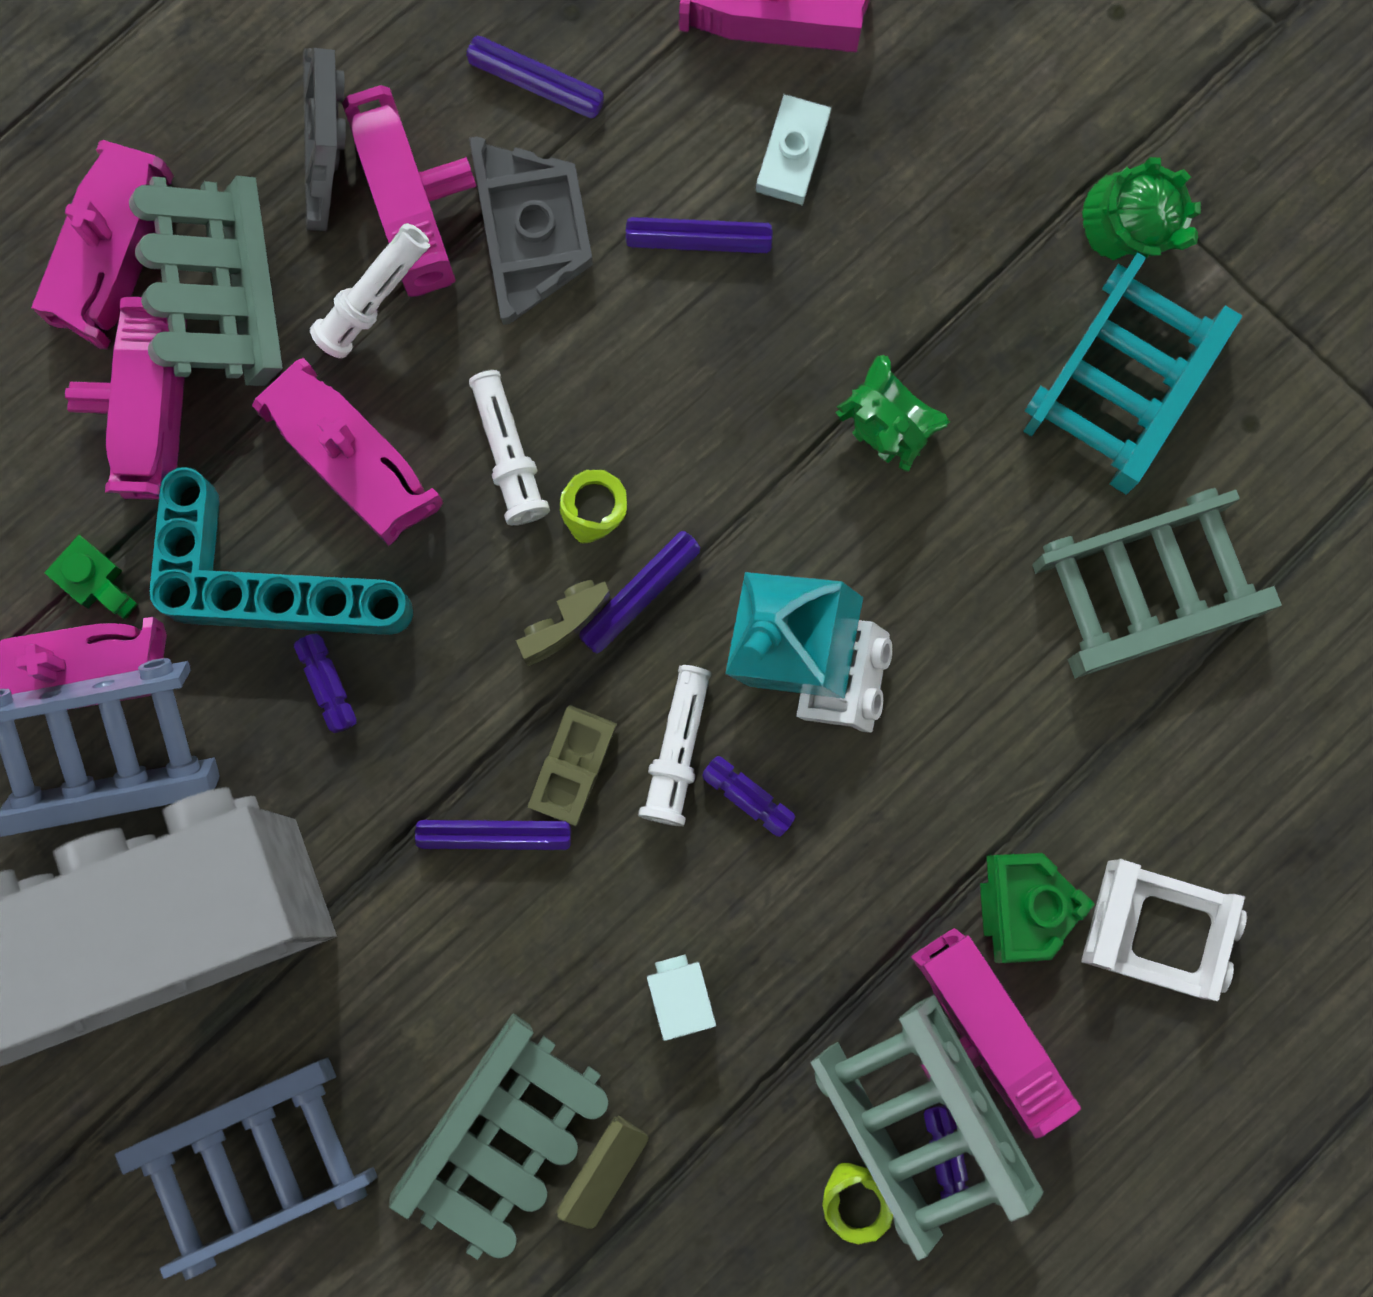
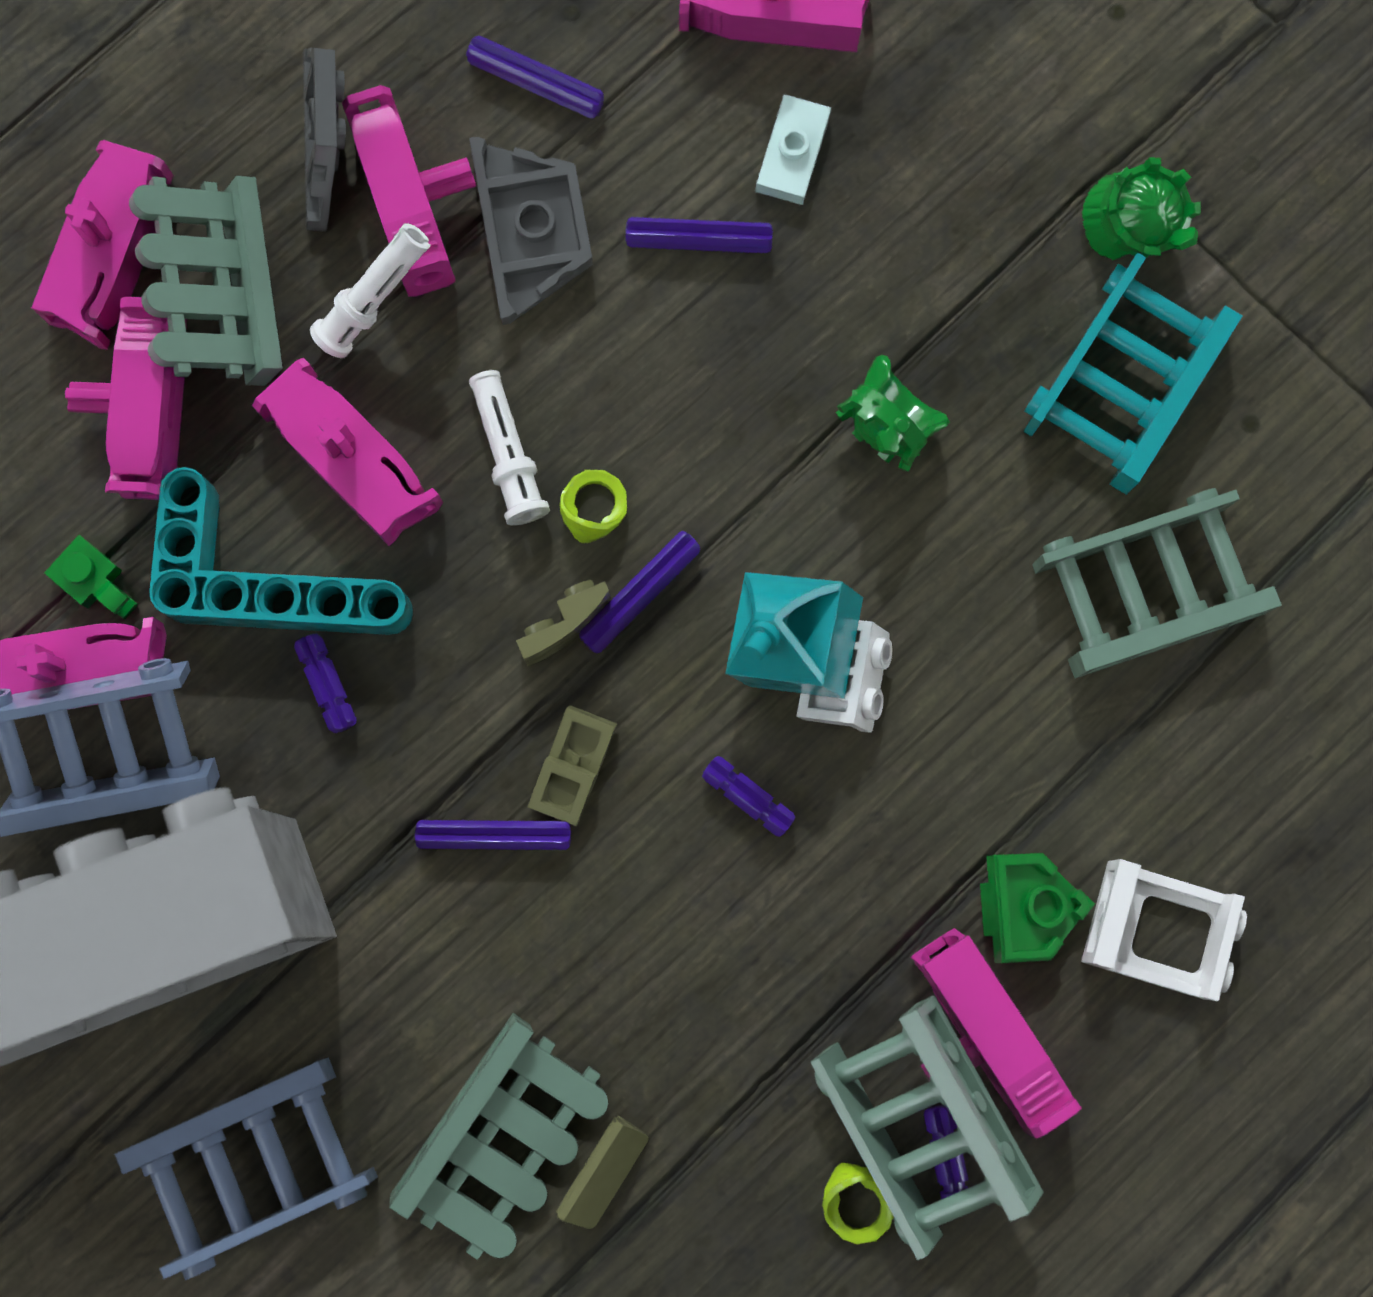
(672, 770): white pin -> none
(680, 997): light aqua brick -> none

